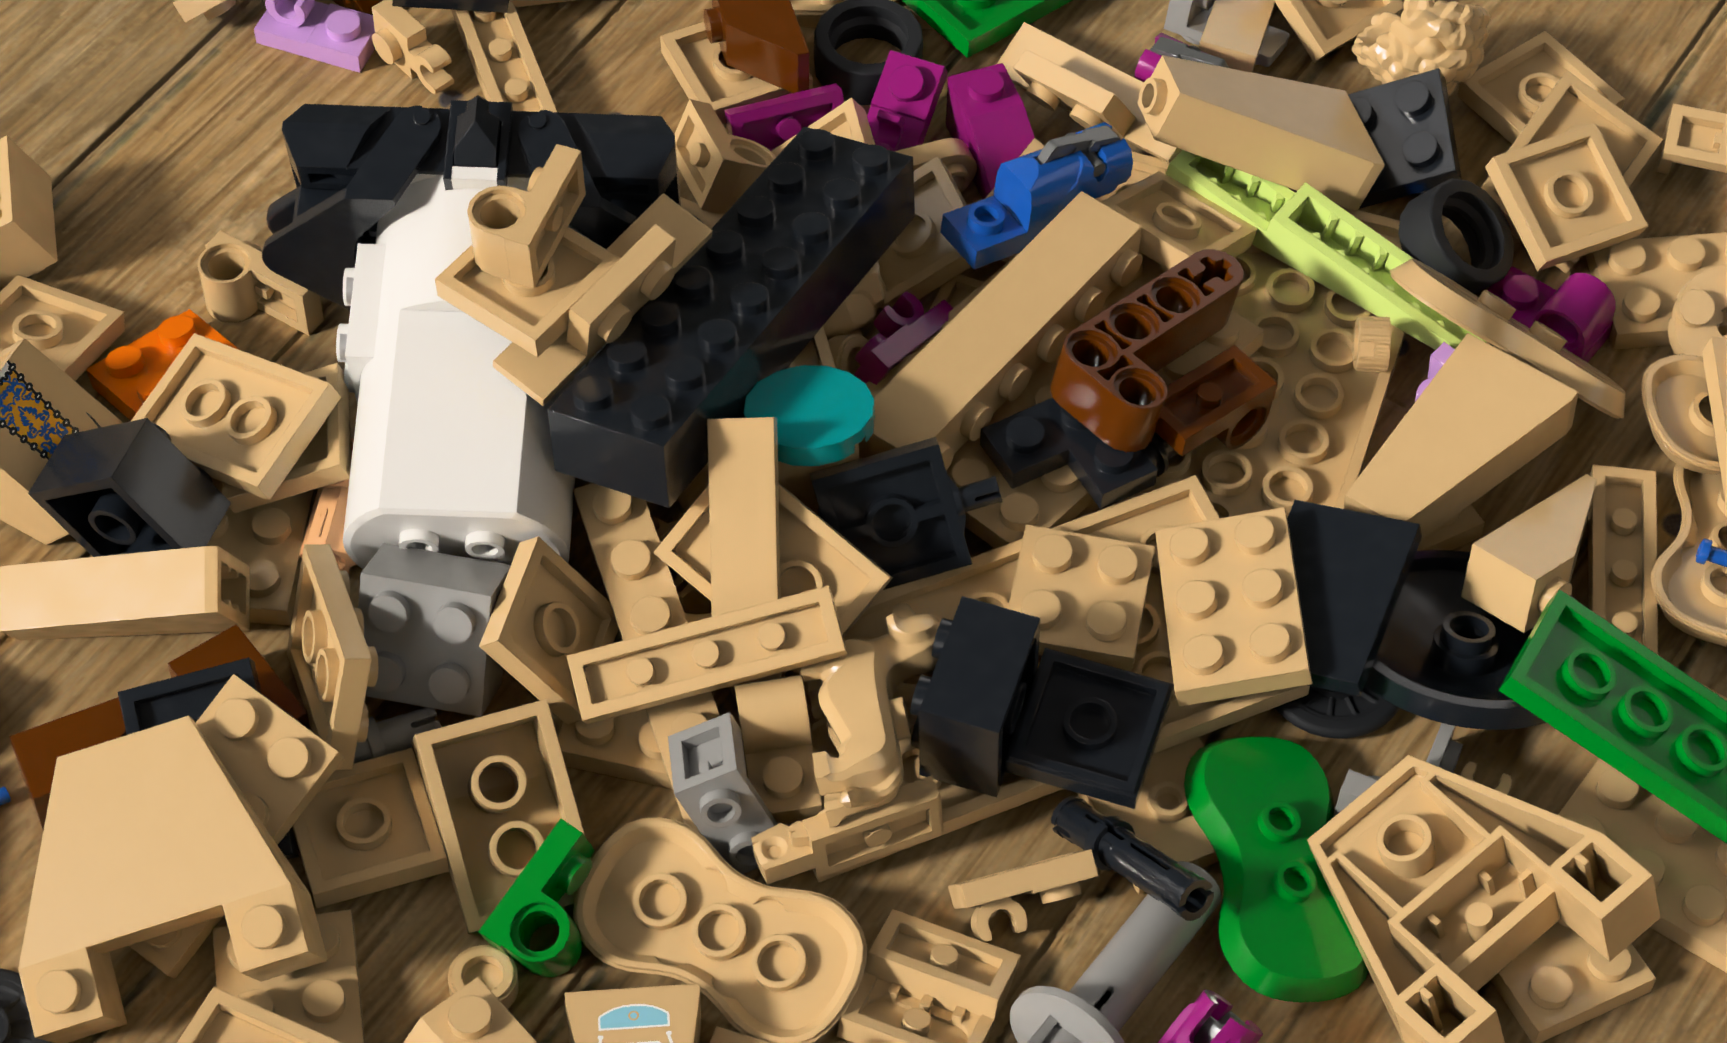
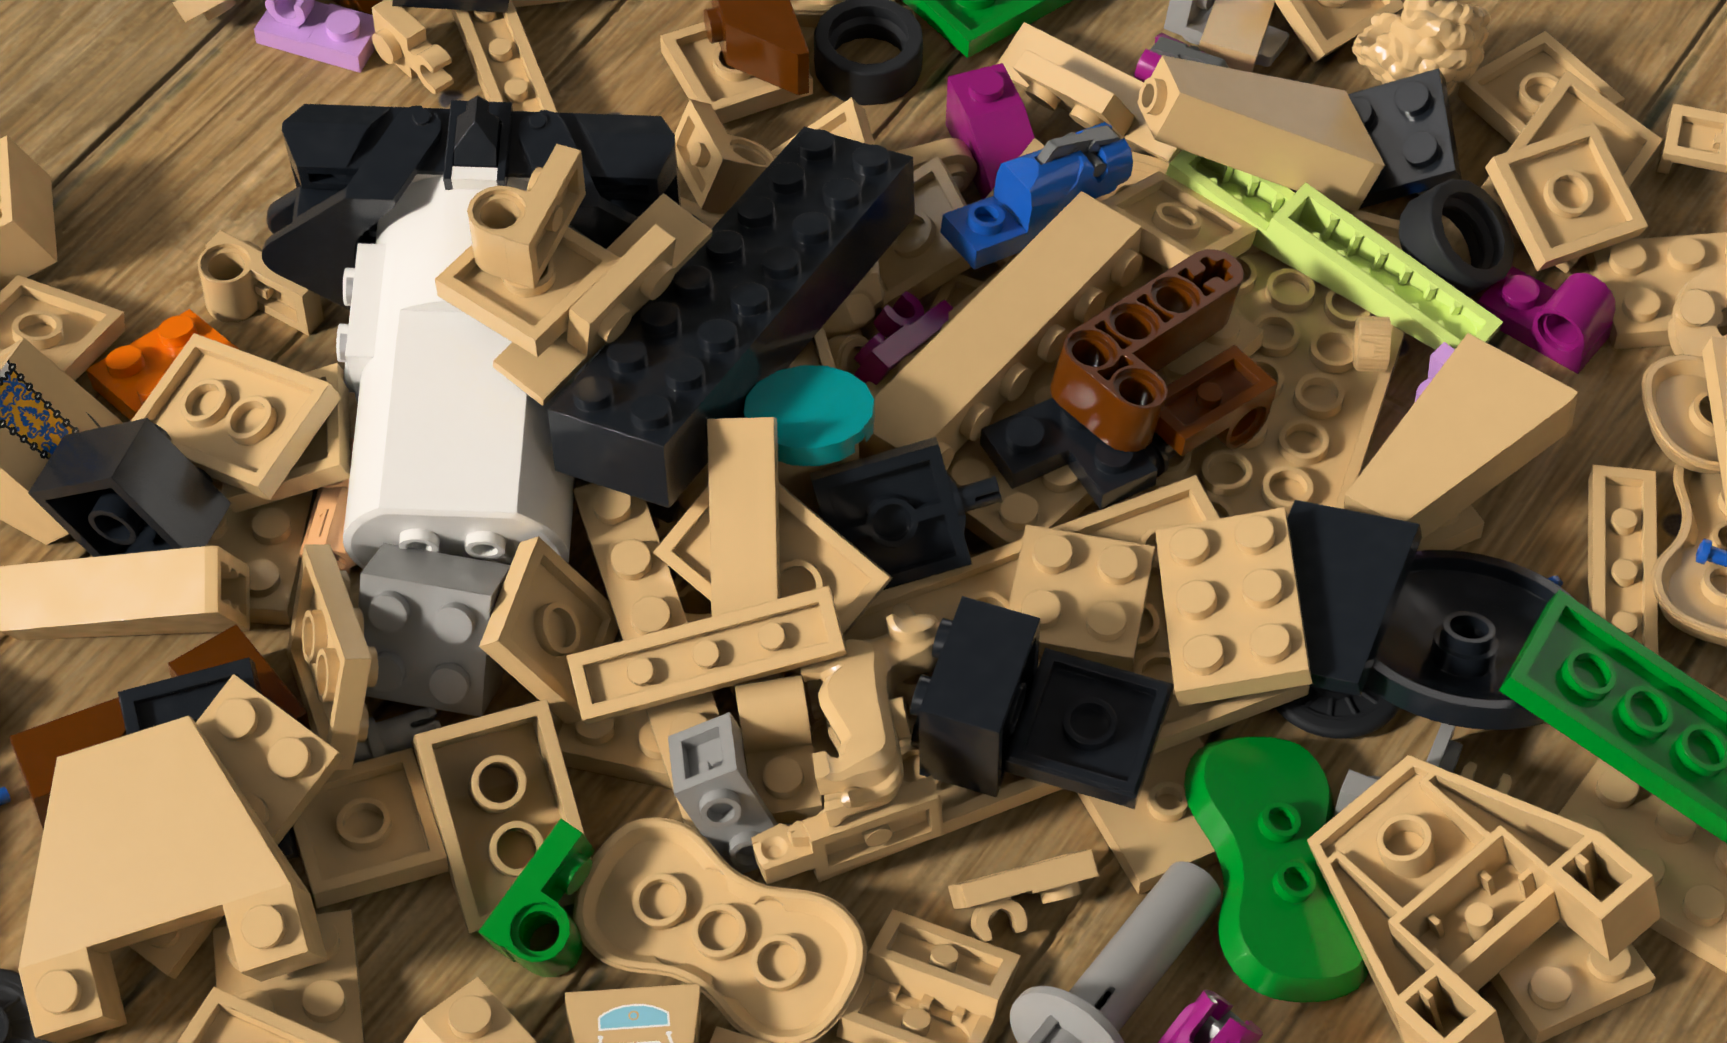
(491, 967): tan tile -> none
(783, 117): magenta plate -> none
(905, 101): magenta plate -> none
(1142, 864): black pin -> none
(1492, 321): tan plate -> none
(1530, 557): tan slope -> none

